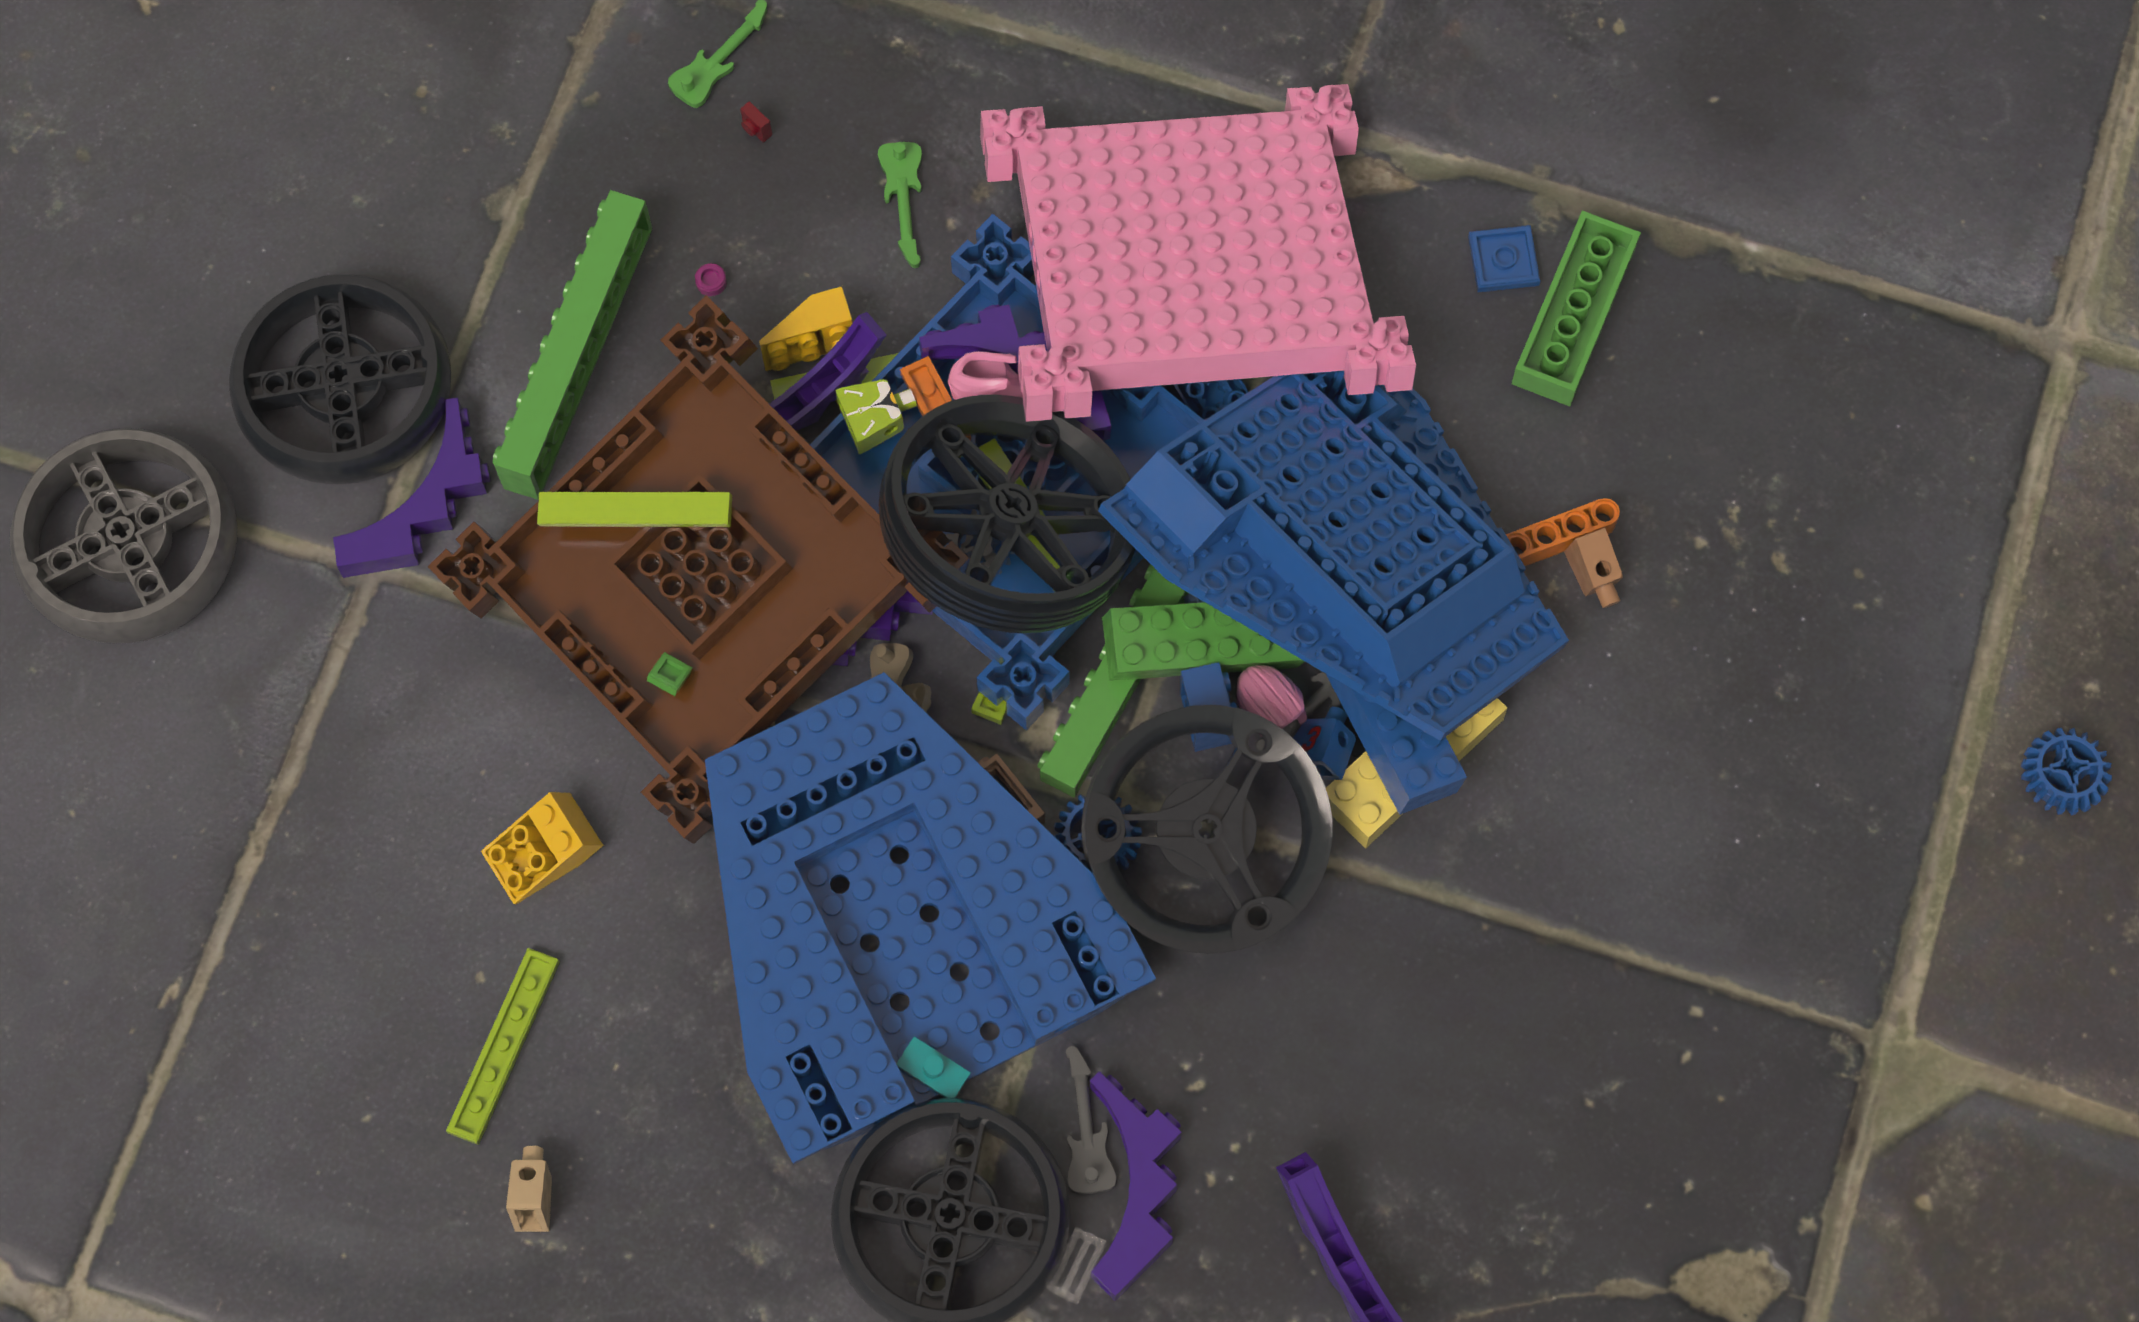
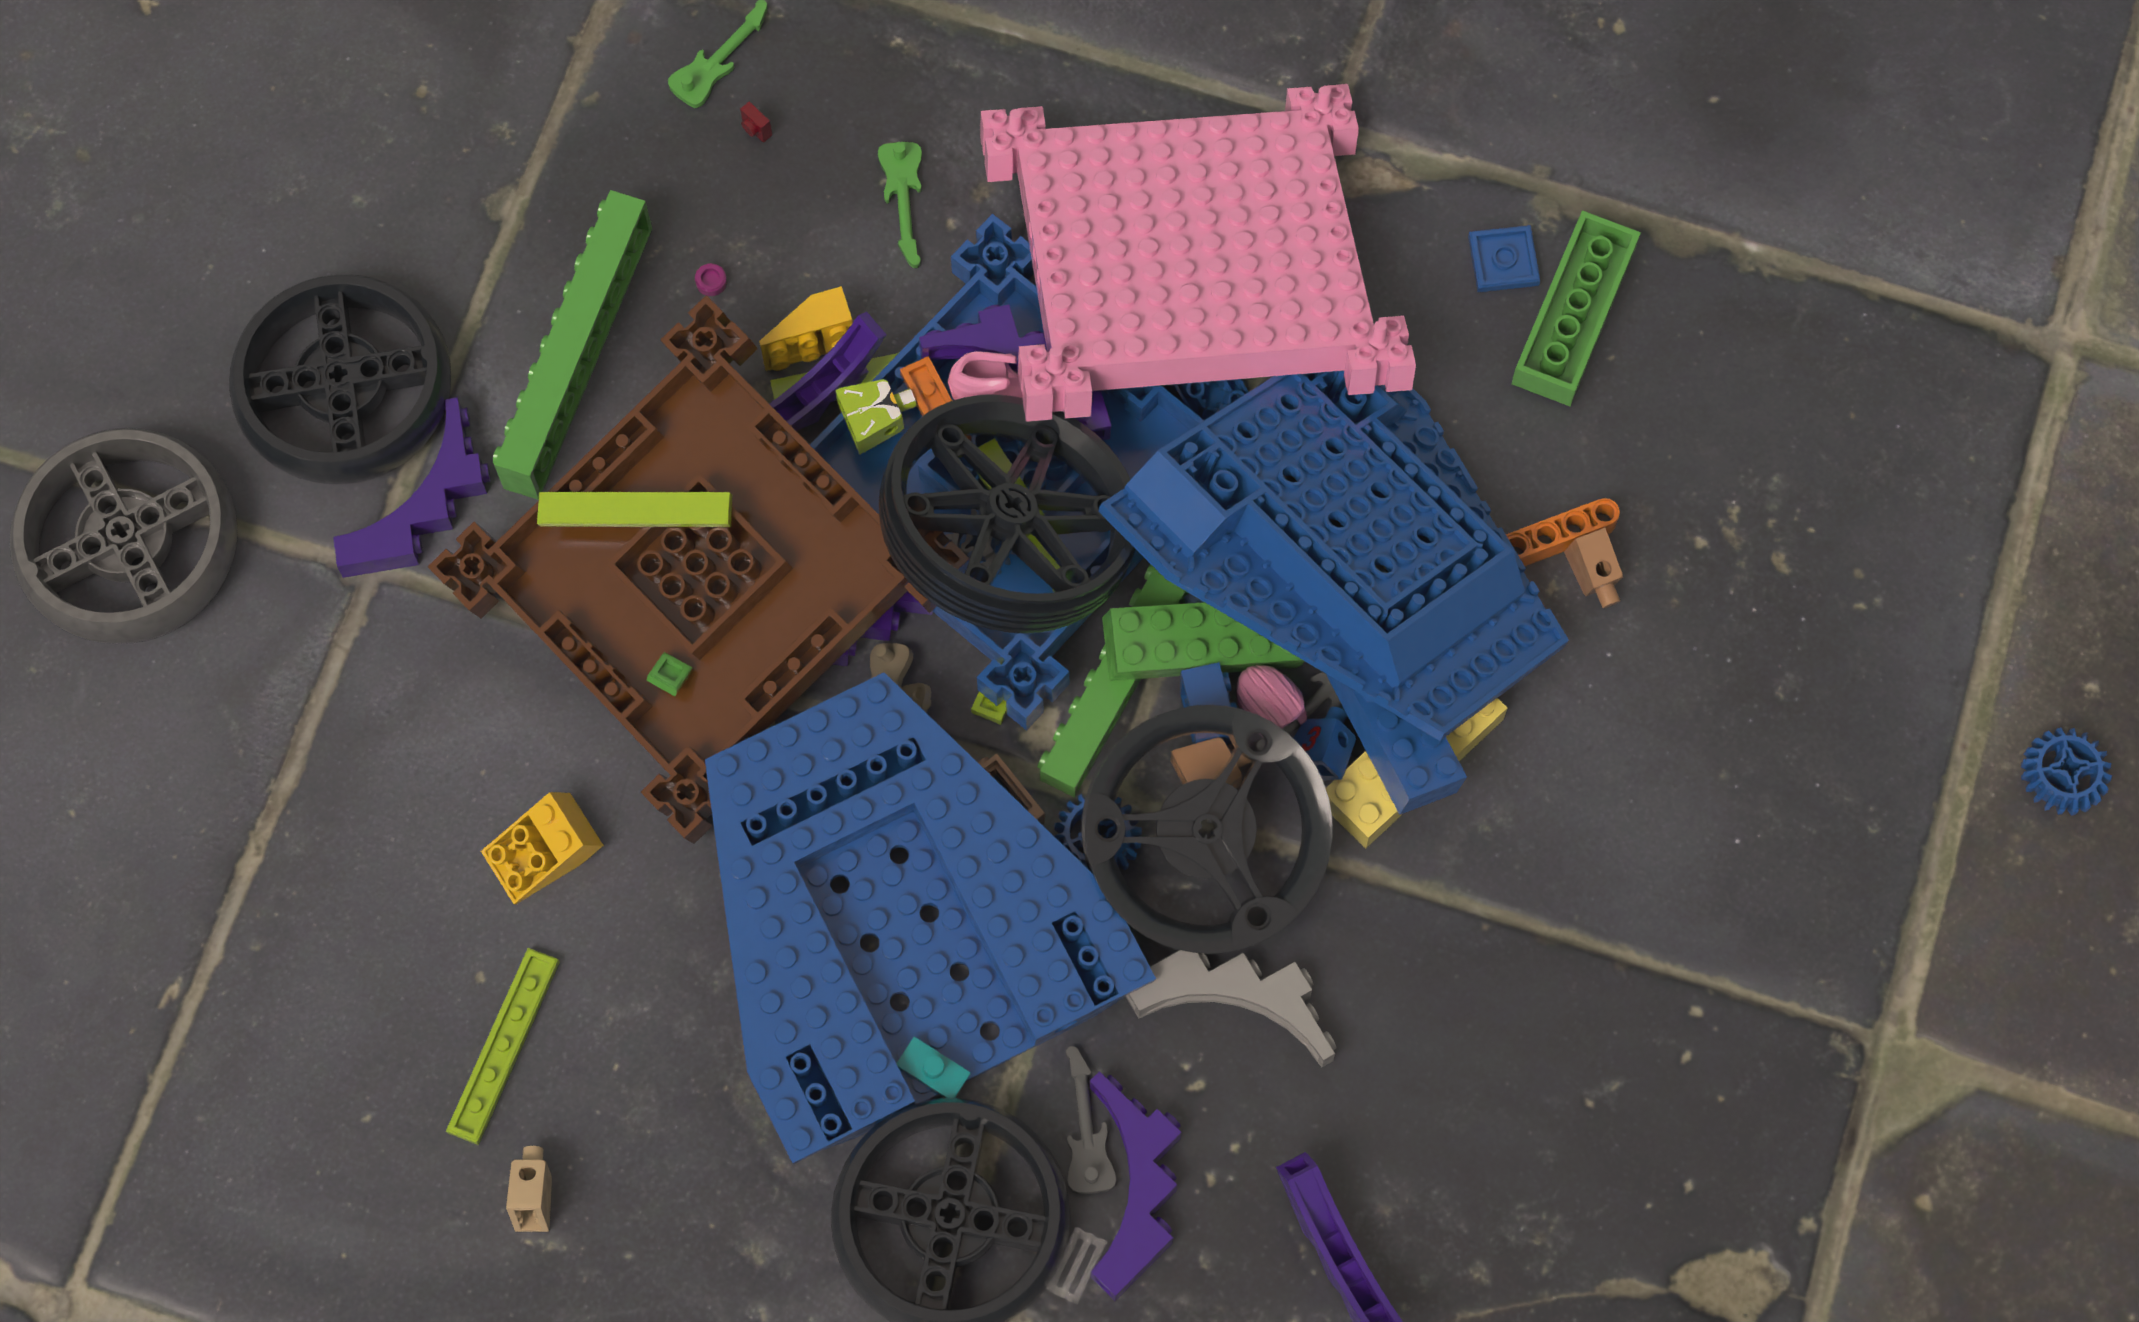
(1205, 761): none -> medium nougat torso
(1279, 997): none -> light grey arch

